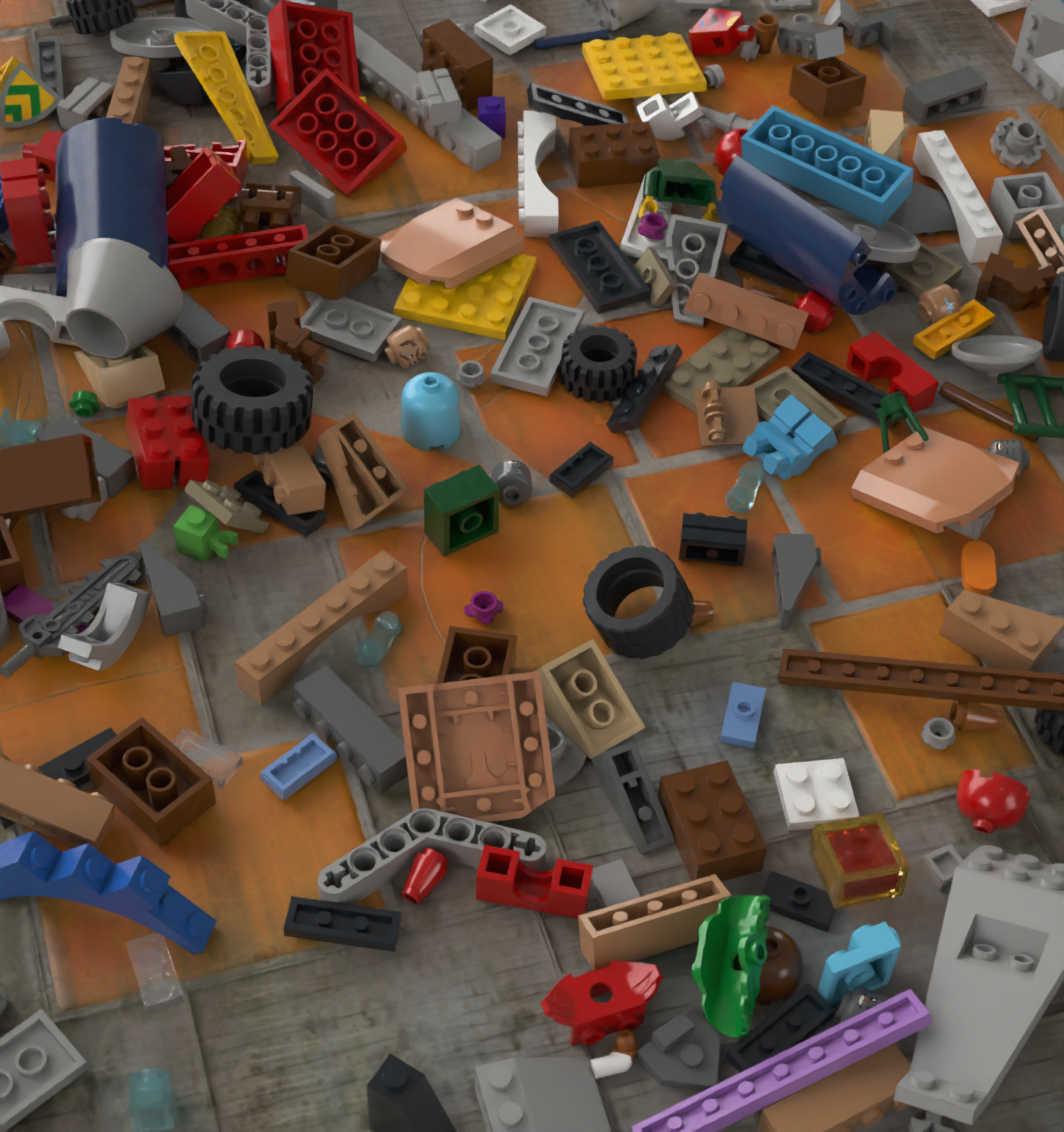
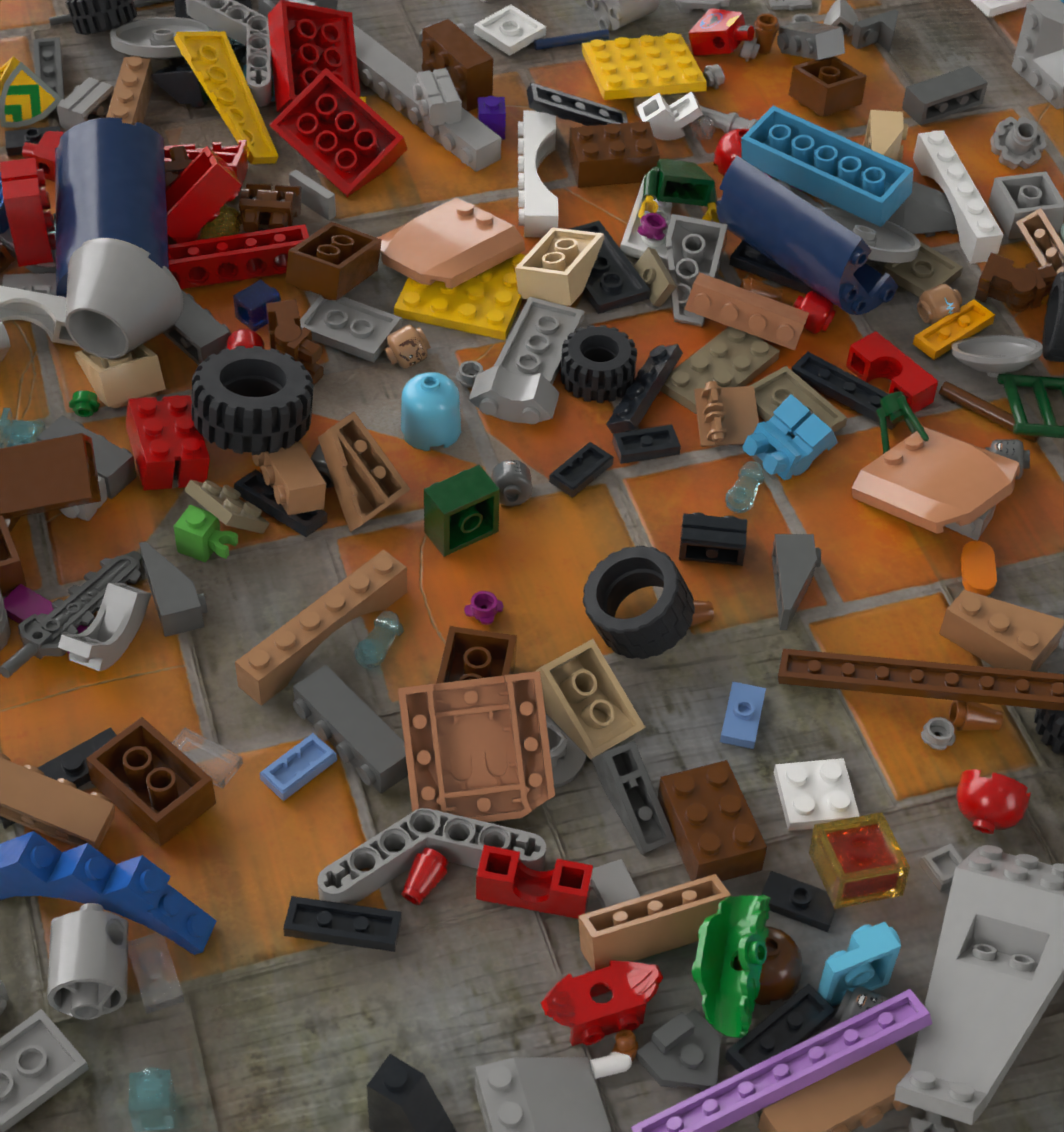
(17, 138): none -> black plate
(88, 962): none -> light grey cylinder
(251, 304): none -> clear blue brick
(514, 396): none -> light grey brick
(558, 266): none -> tan slope
(646, 444): none -> black plate

